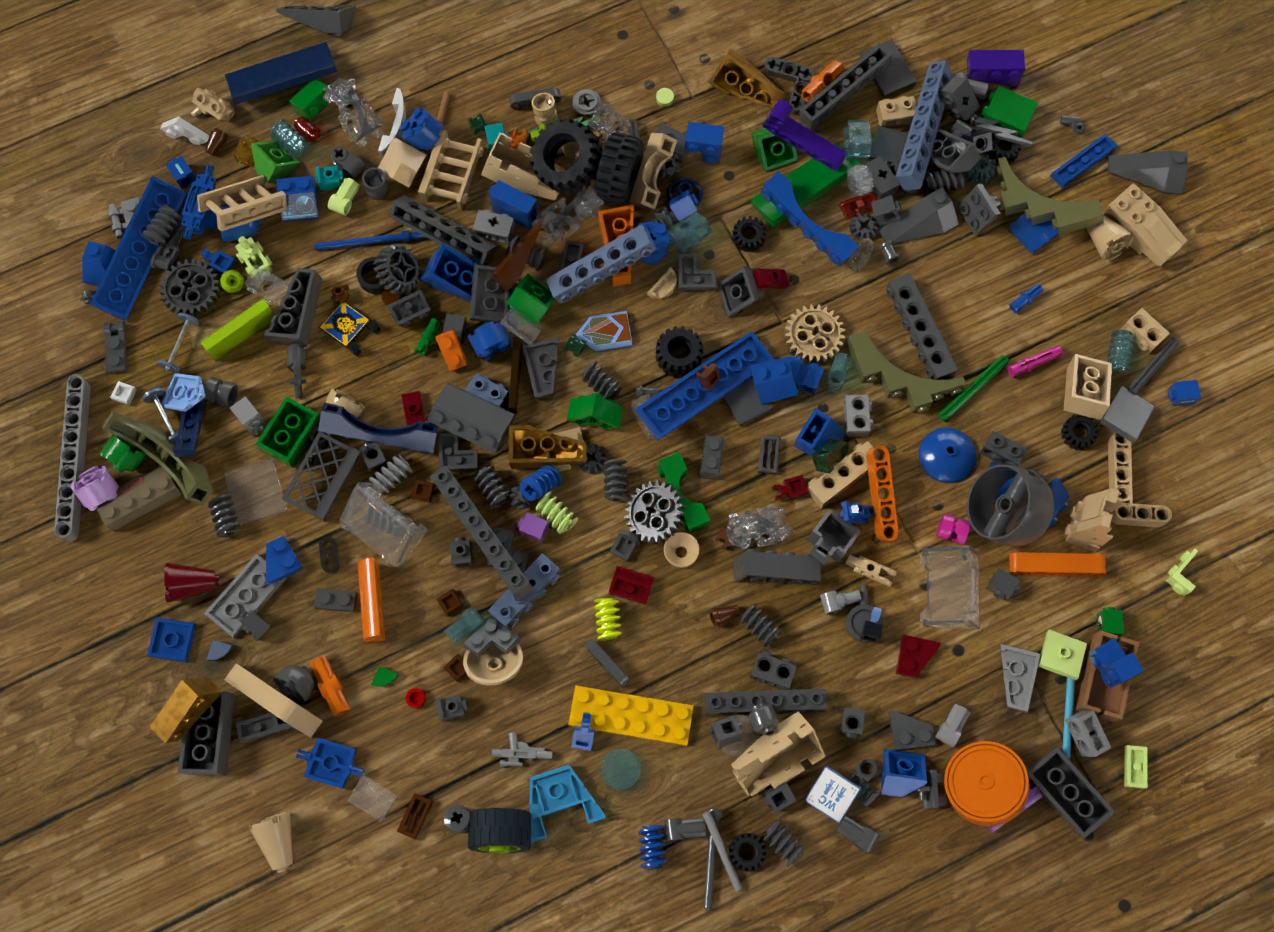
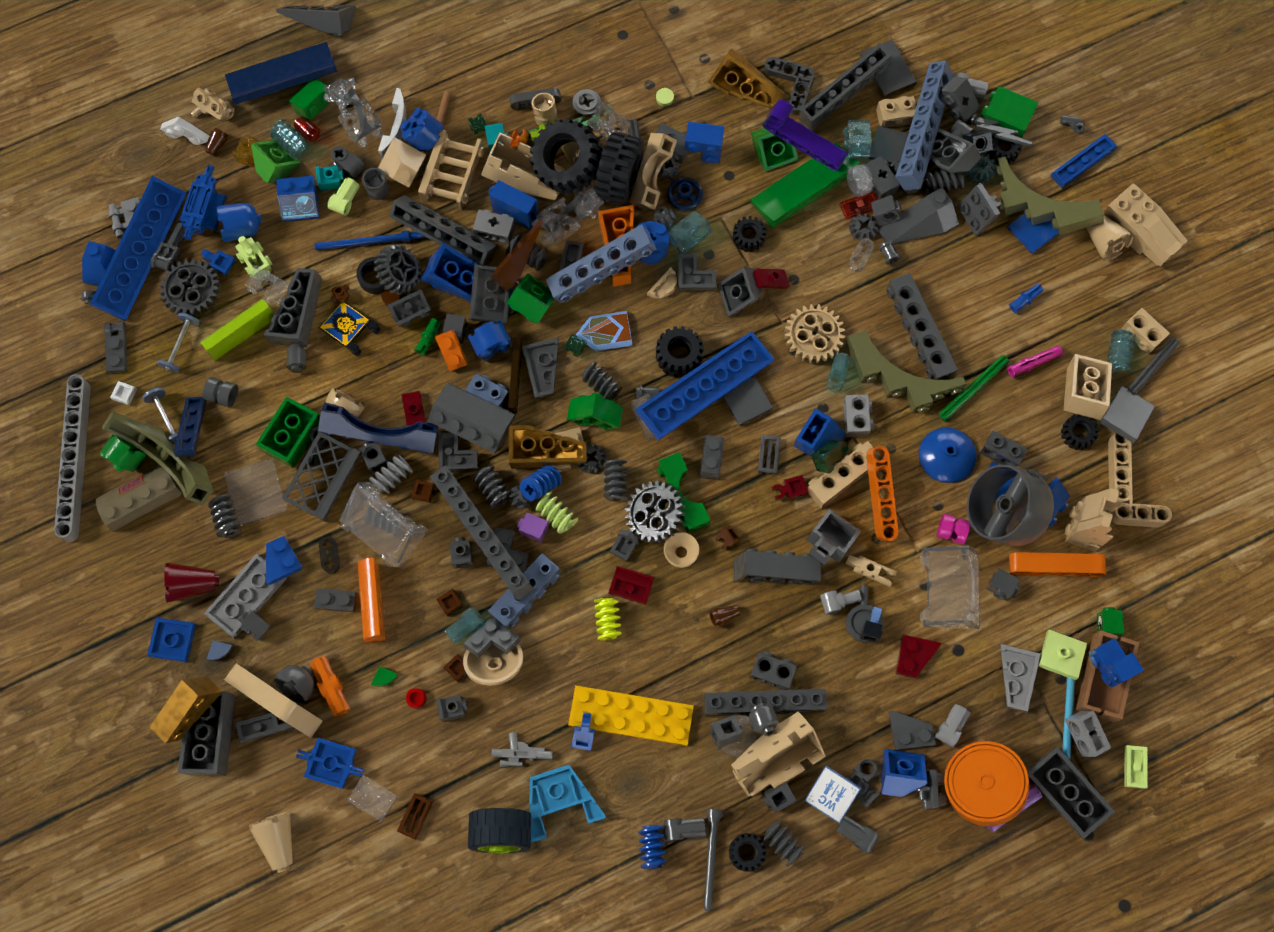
(95, 487): lavender brick -> none
(161, 224): dark grey piece -> none
(181, 172): blue brick -> none
(183, 392): light blue tile -> none
(232, 275): lime plate -> none
(246, 212): tan fence -> none
(249, 416): light grey brick -> none
(297, 381): dark grey piece -> none
(451, 816): dark grey piece -> none
(521, 325): clear brick -> none
(607, 663): dark grey beam -> none
(620, 769): clear light blue tile -> none
(684, 205): blue brick -> none
(709, 376): reddish brown tile -> none
(722, 851): light grey bar -> none
(747, 528): clear hips -> none
(760, 626): dark grey piece -> none
(774, 380): blue slope -> none
(806, 376): blue brick -> none
(822, 80): orange piece -> none
(836, 245): blue arch -> none
(856, 513): blue hips -> none
(858, 716): dark grey brick -> none
(996, 66): dark purple wedge -> none
(1158, 170): dark grey wedge -> none
(1178, 581): yellowish green bracket -> none
(1184, 392): blue brick -> none

